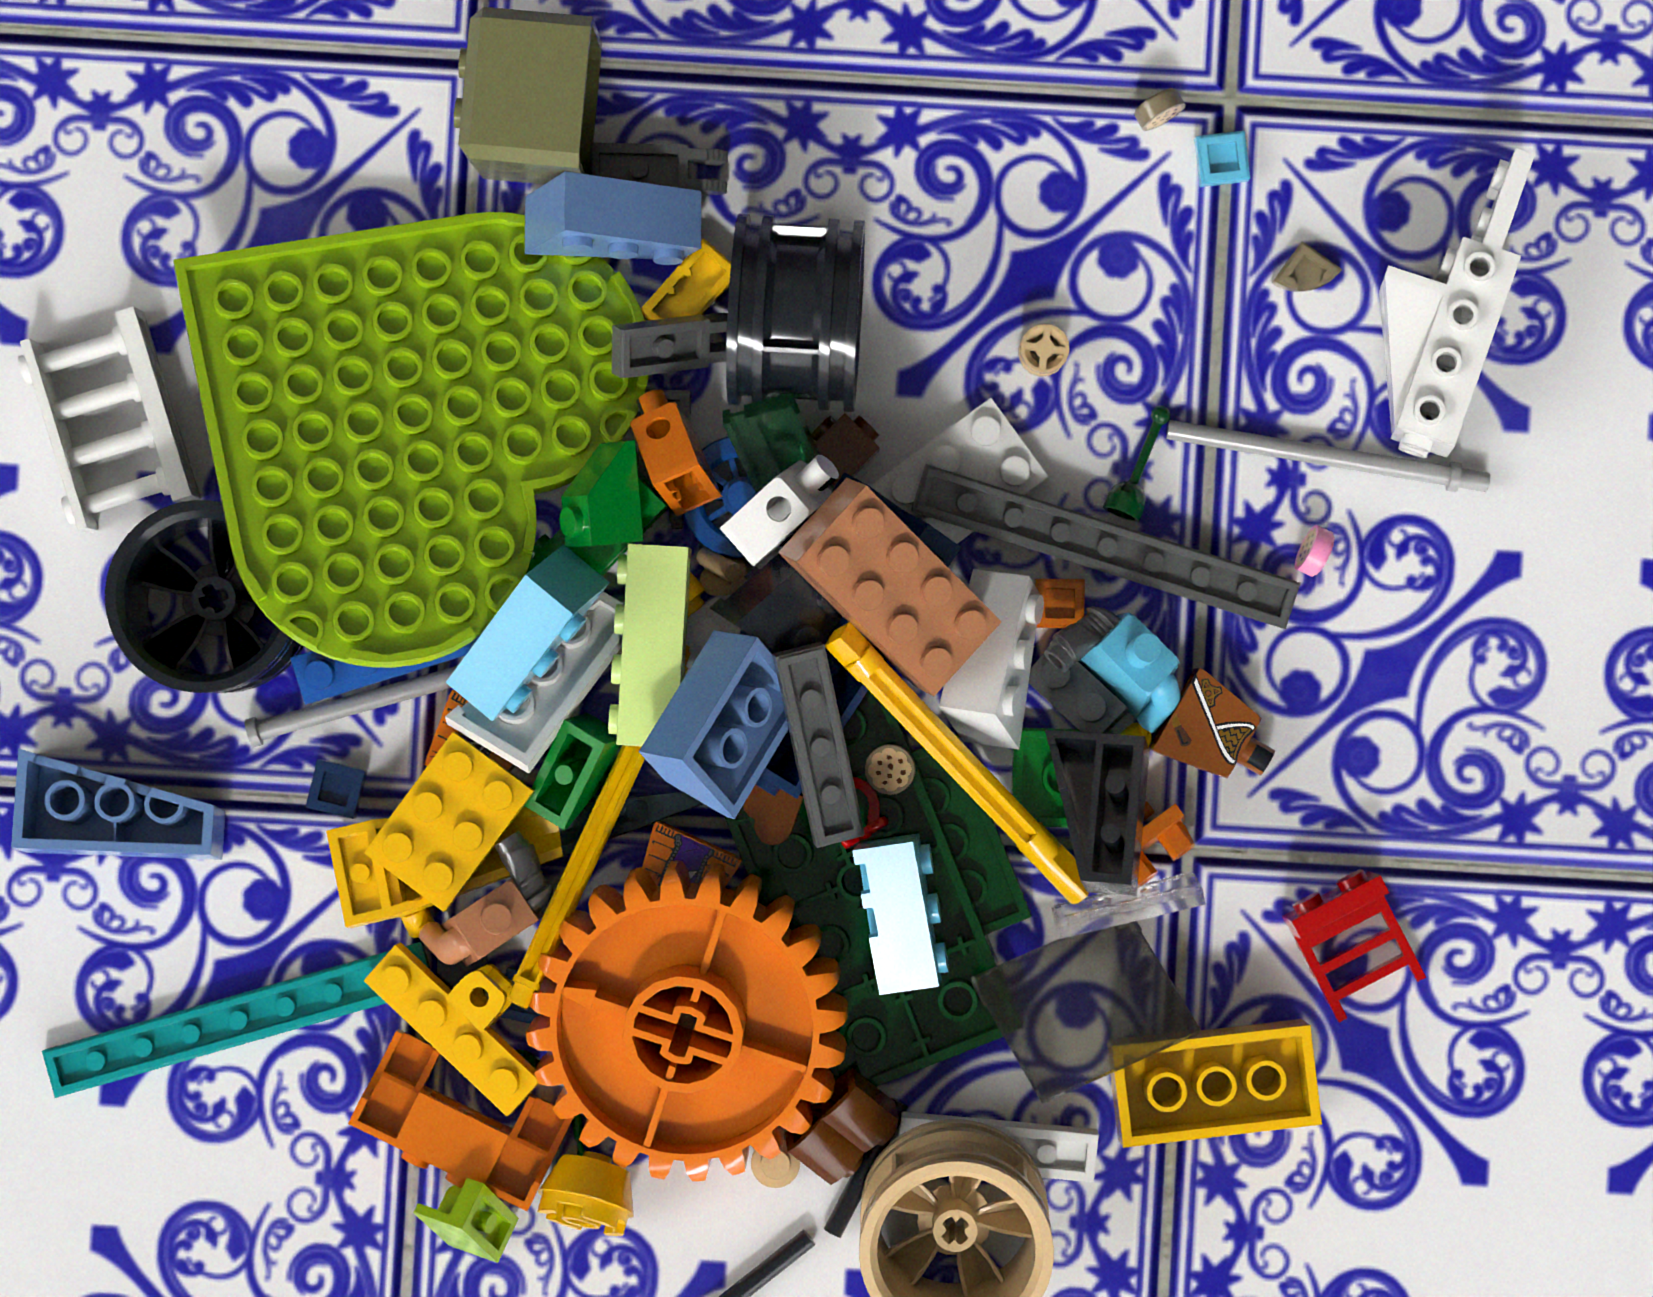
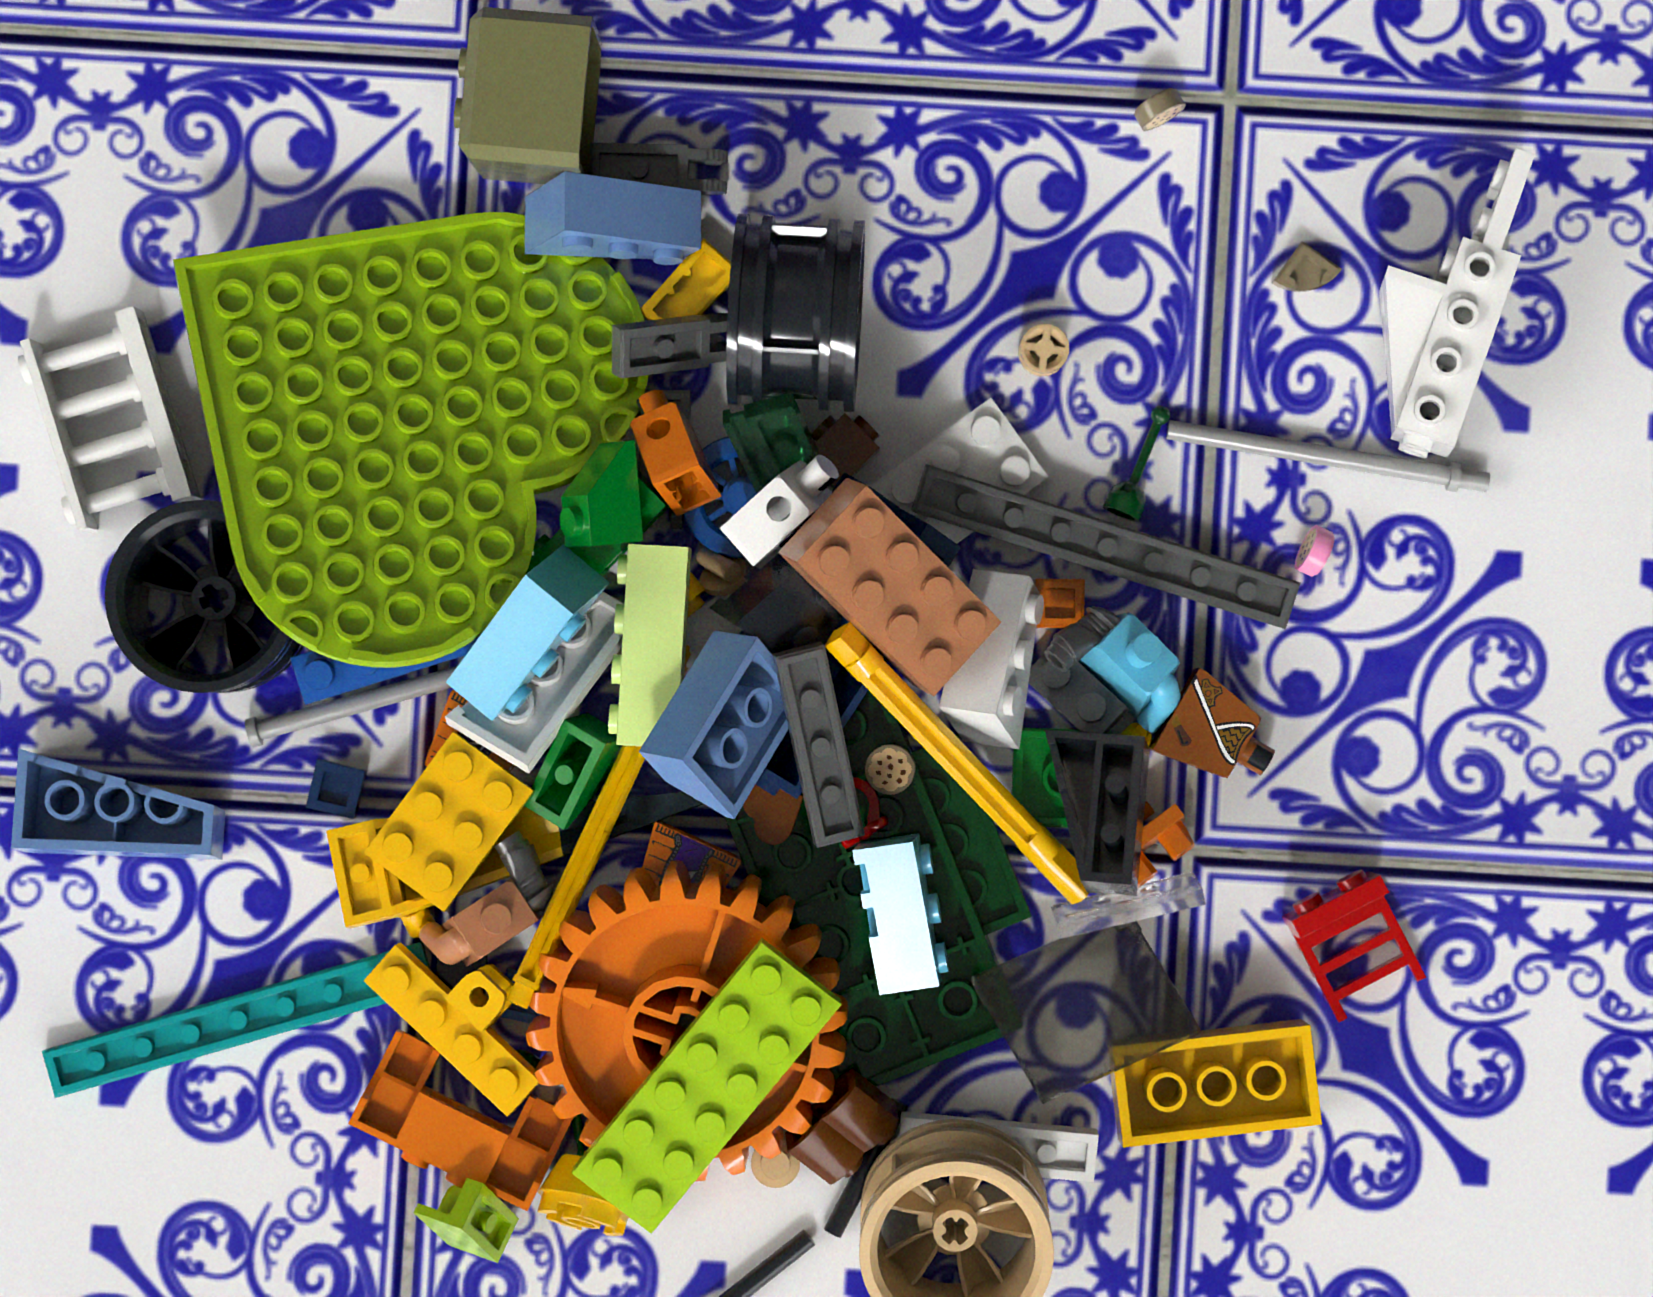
(706, 1085): none -> lime plate
(1222, 158): medium azure tile -> none

